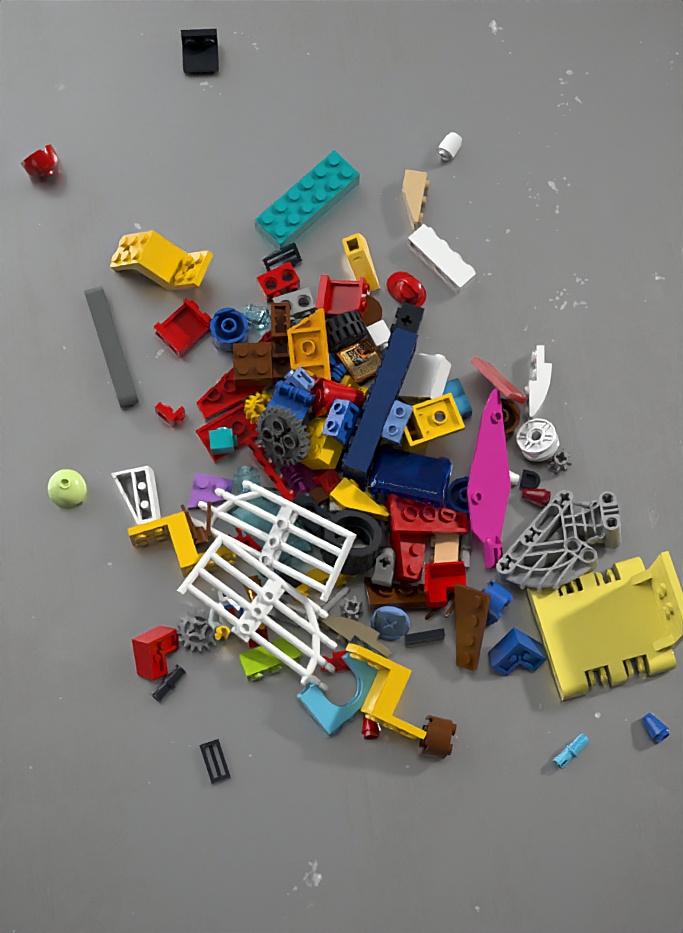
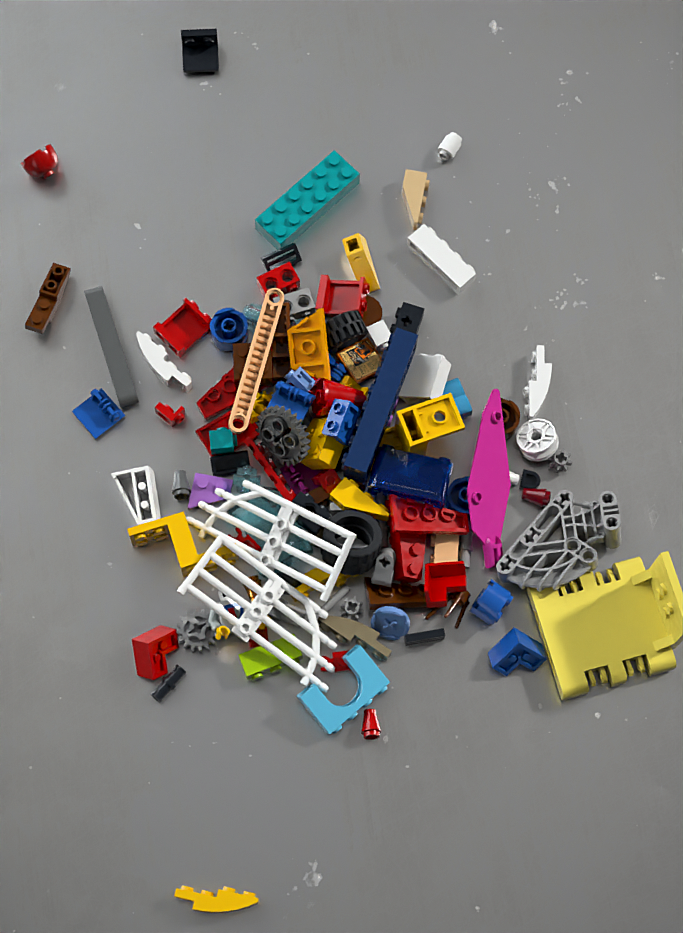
(49, 298): none -> reddish brown slope
(67, 488): yellowish green cylinder -> none
(98, 413): none -> blue hinge
(157, 358): none -> white slope
(161, 260): yellow bracket -> none
(181, 488): none -> dark grey cone
(198, 534): reddish brown plant -> none
(220, 777): black tile -> none
(225, 901): none -> yellow slope
(229, 462): none -> black tile
(256, 360): none -> light nougat gear
(385, 691): yellow bracket -> none
(396, 423): medium blue bracket -> none
(406, 289): red piece -> none
(438, 737): reddish brown brick -> none
(470, 623): reddish brown wing -> none
(498, 380): tile -> none
(571, 751): medium azure axle -> none
(656, 728): blue cone -> none

